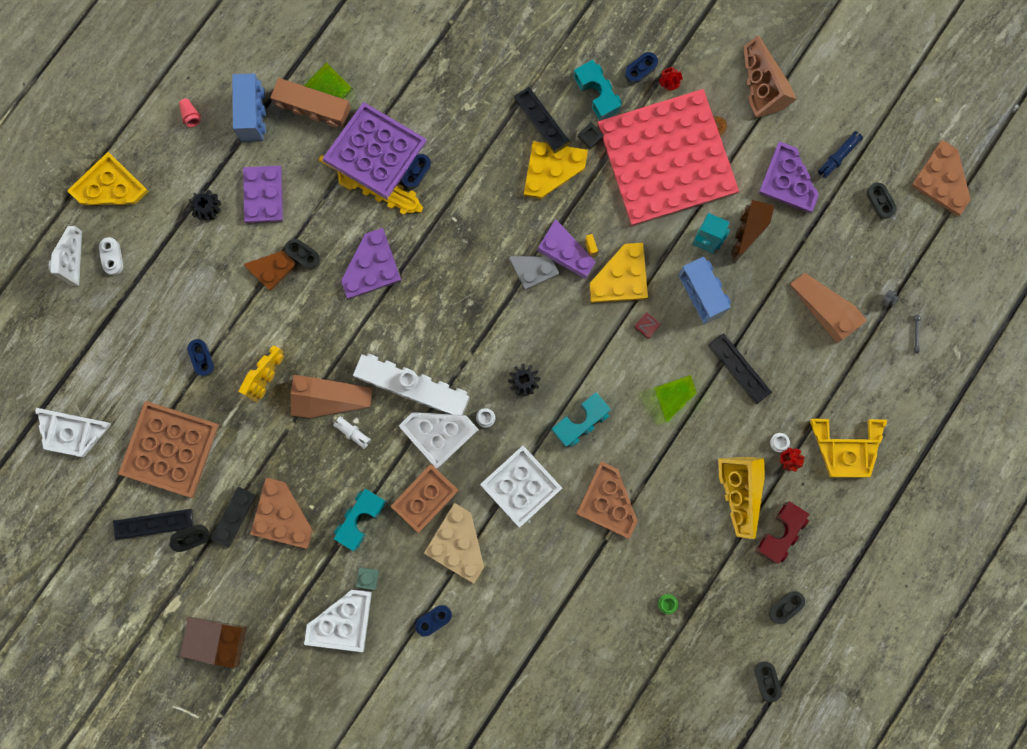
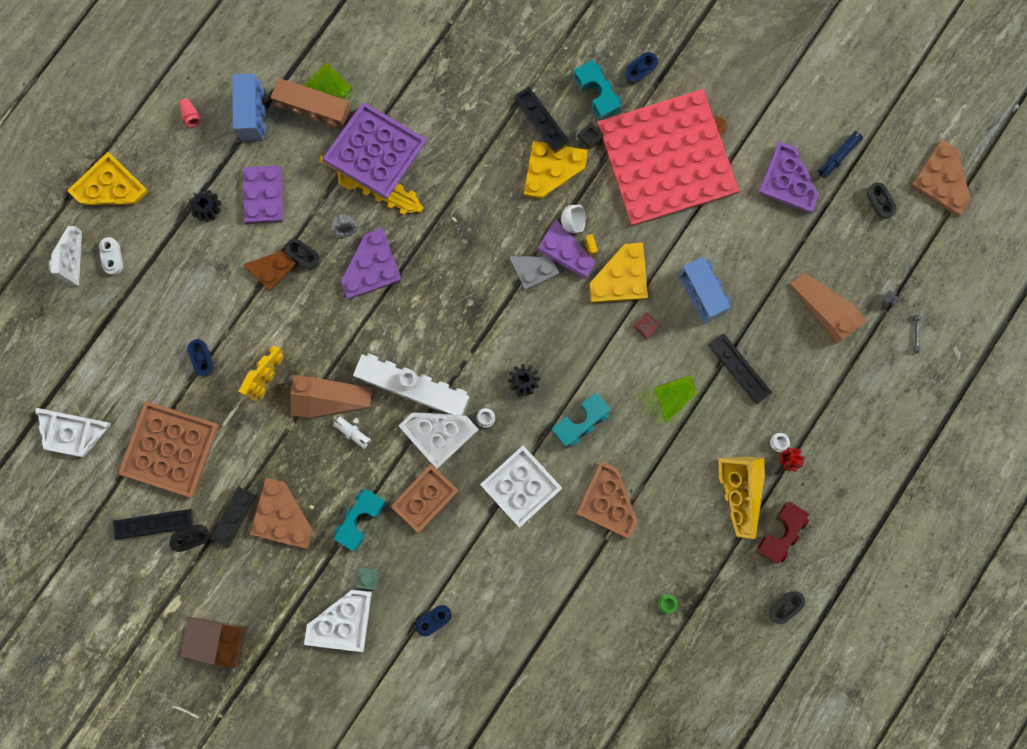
(343, 226): none -> light grey piece
(416, 172): dark blue plate -> none
(457, 545): tan plate -> none
(573, 219): none -> white hair
(670, 79): red gear -> none
(711, 233): teal arch -> none
(754, 220): reddish brown slope -> none
(767, 681): pearl dark grey plate -> none
(768, 85): nougat wedge -> none
(849, 456): yellow wing -> none

